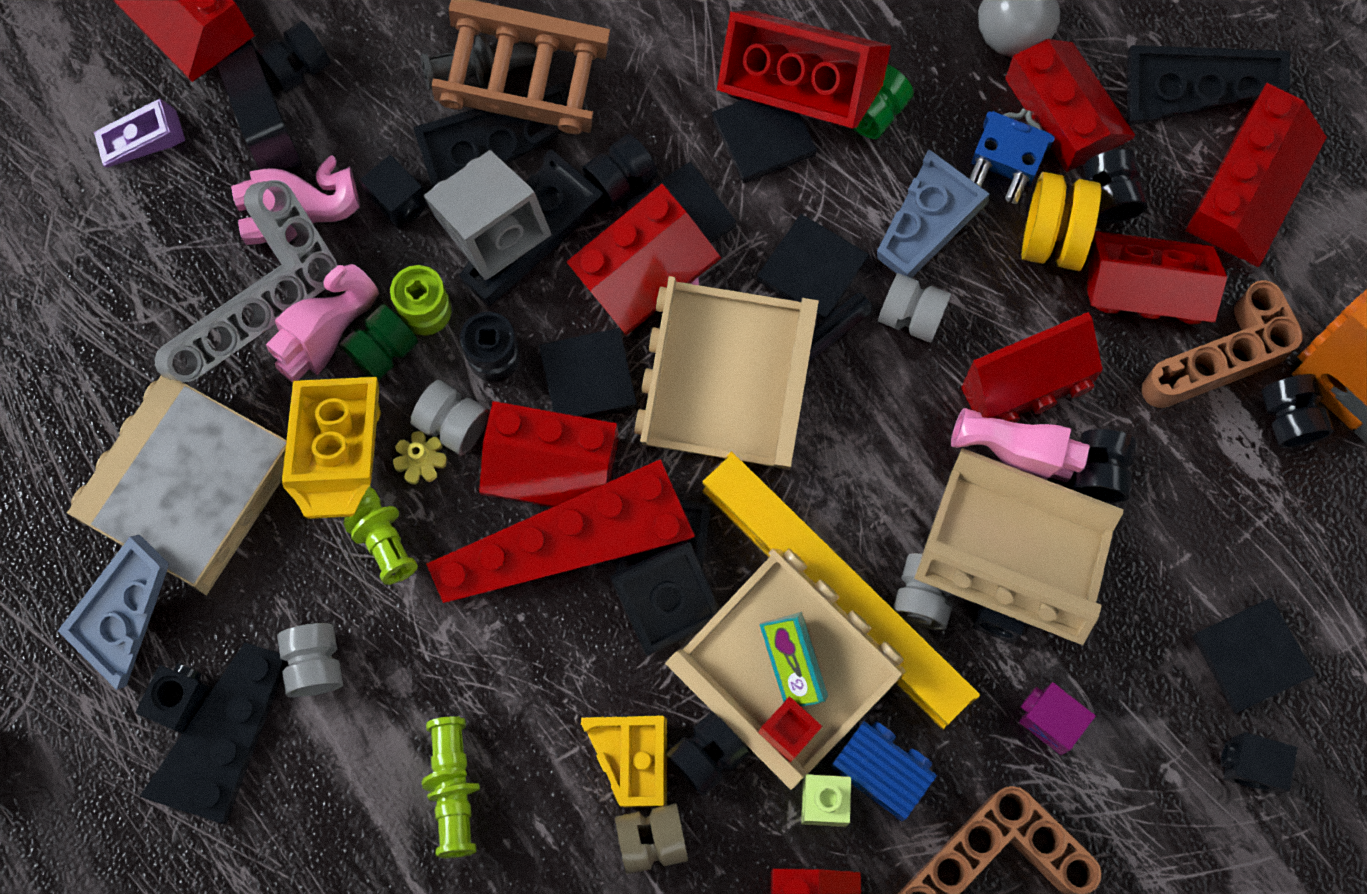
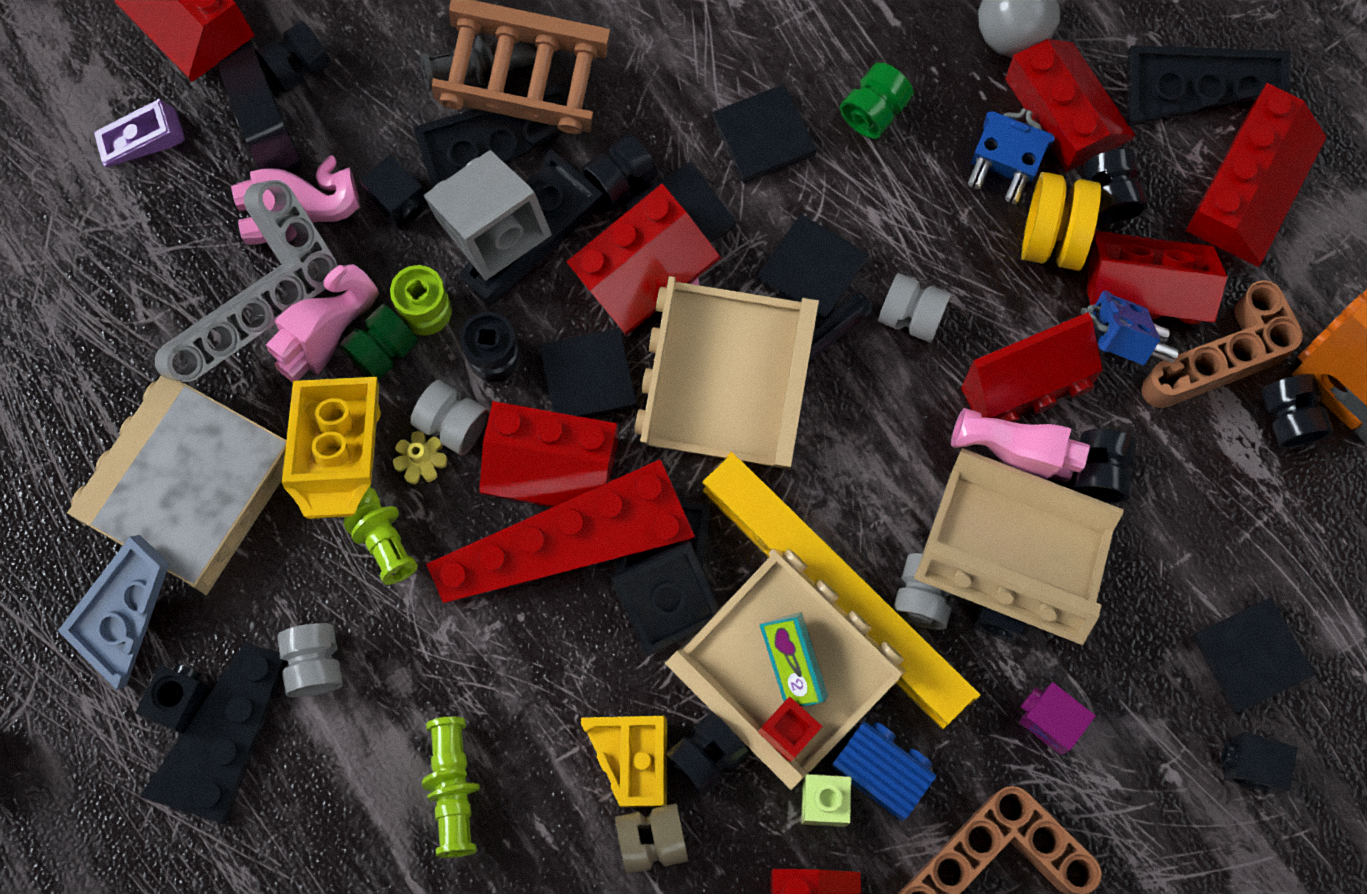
(801, 67): red slope -> none
(932, 214): sand blue wing -> none
(1128, 330): none -> blue piece

